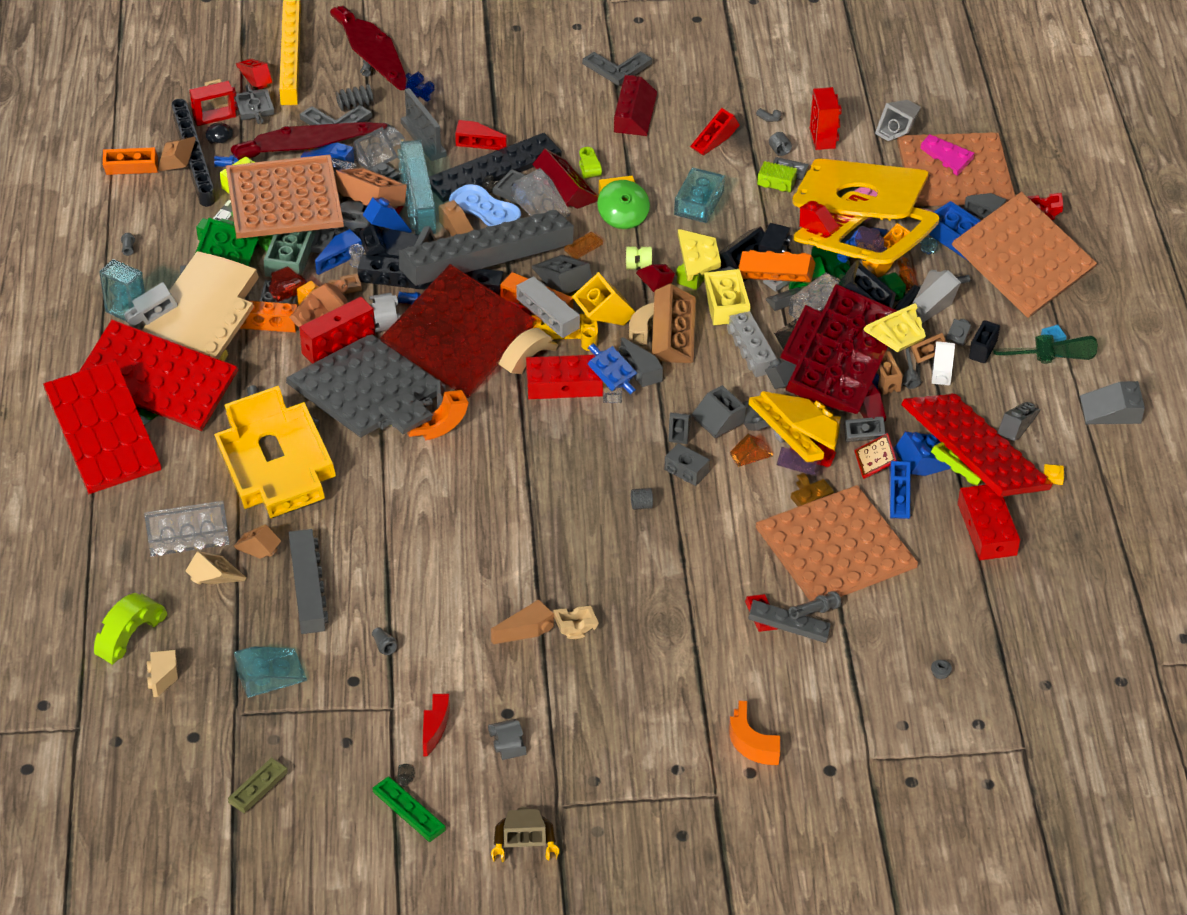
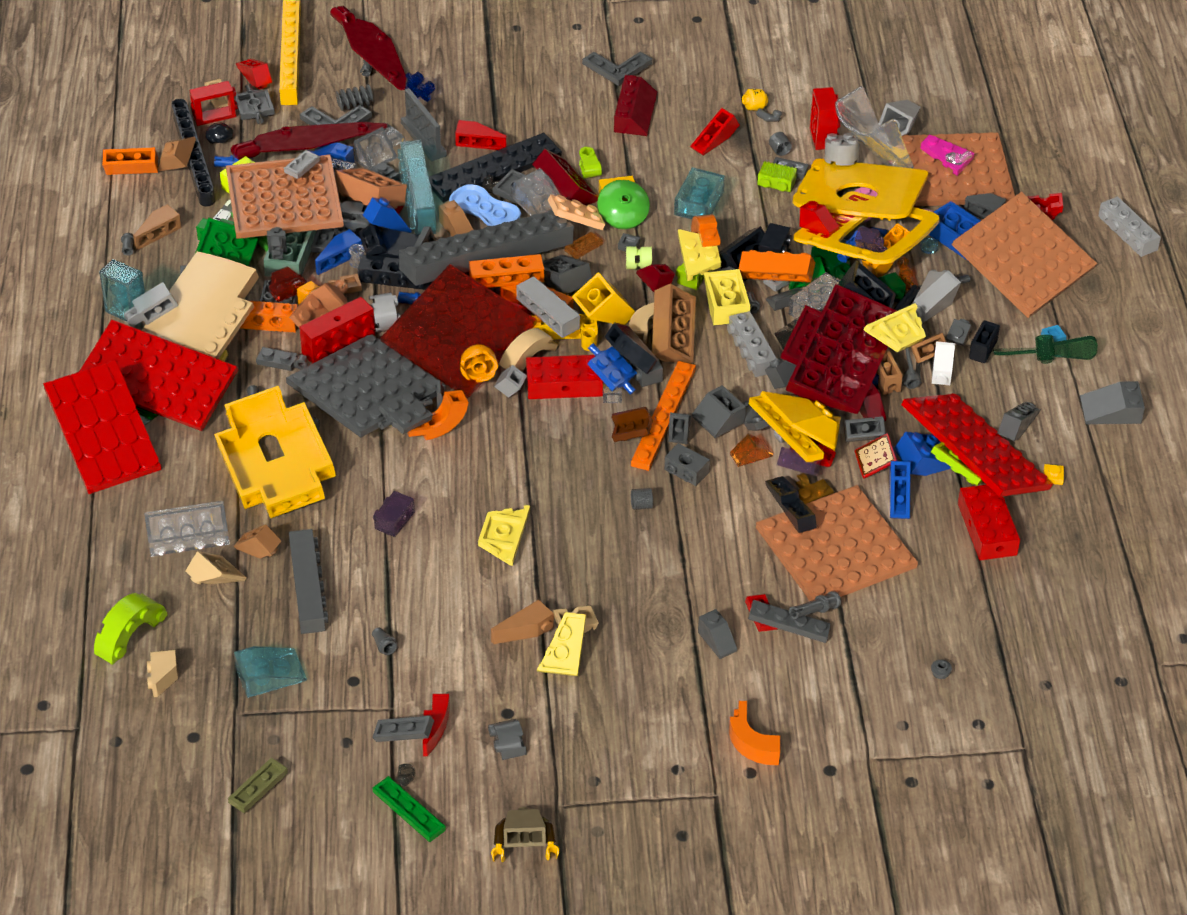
(156, 226): none -> medium nougat slope
(276, 242): none -> dark grey hips
(281, 359): none -> dark grey plate
(301, 164): none -> light grey plate
(394, 513): none -> clear purple brick
(403, 728): none -> dark grey plate
(478, 363): none -> light orange cylinder
(503, 532): none -> light yellow wing
(507, 270): none -> orange brick
(510, 381): none -> light grey brick
(565, 649): none -> light yellow wing
(576, 211): none -> light nougat plate
(628, 240): none -> dark grey plate
(631, 346): none -> black slope
(631, 424): none -> reddish brown bracket
(668, 403): none -> orange plate
(707, 229): none -> orange arch
(716, 633): none -> dark grey slope
(754, 304): none -> dark grey pin
(755, 99): none -> yellow head
(788, 499): none -> black slope
(841, 149): none -> light grey brick
(882, 140): none -> clear windscreen
(958, 159): none -> clear arm
(1129, 226): none -> light grey brick

